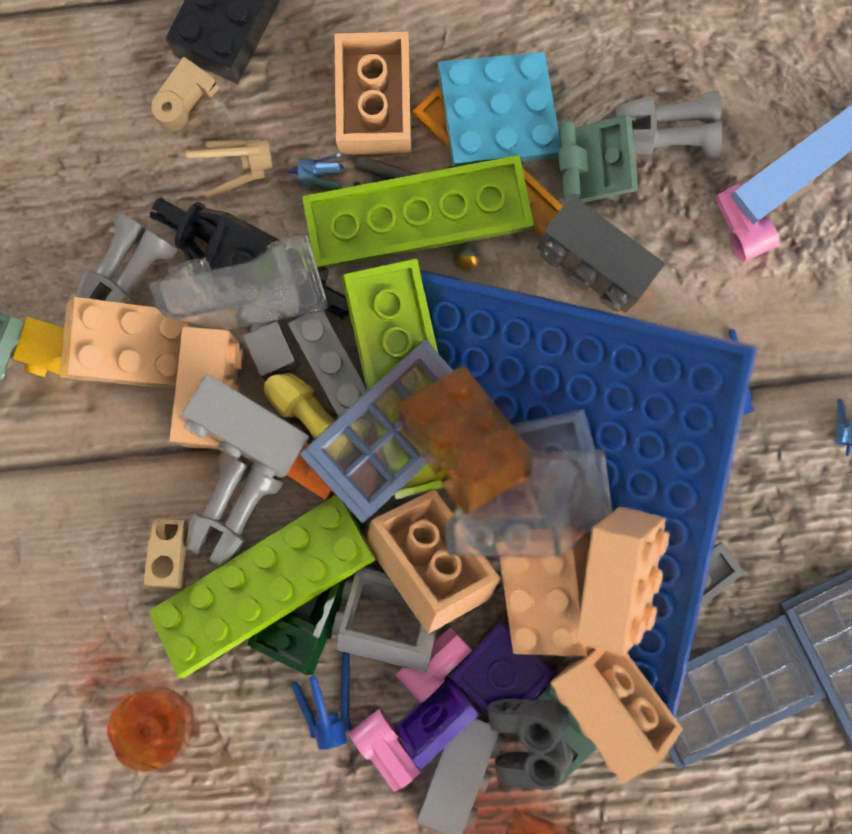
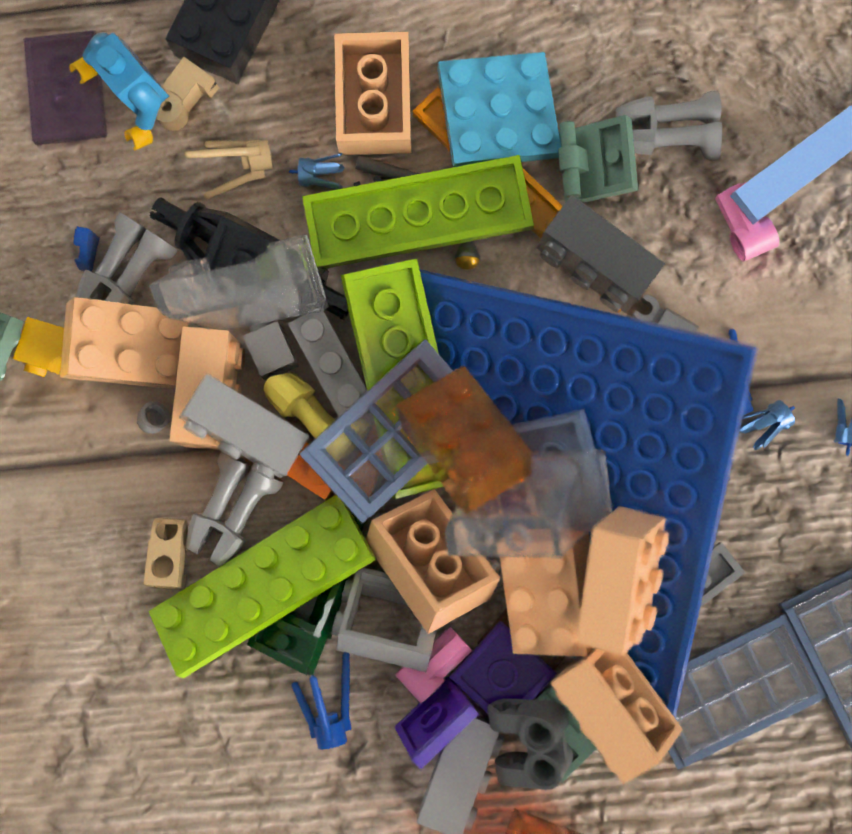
(57, 100): none -> clear purple tile
(88, 245): none -> blue tile
(127, 79): none -> dark azure torso
(132, 737): clear orange brick -> none
(158, 417): none -> light grey hinge
(379, 741): bright pink piece -> none
(663, 317): none -> light grey bar
(776, 415): none -> flat silver piece

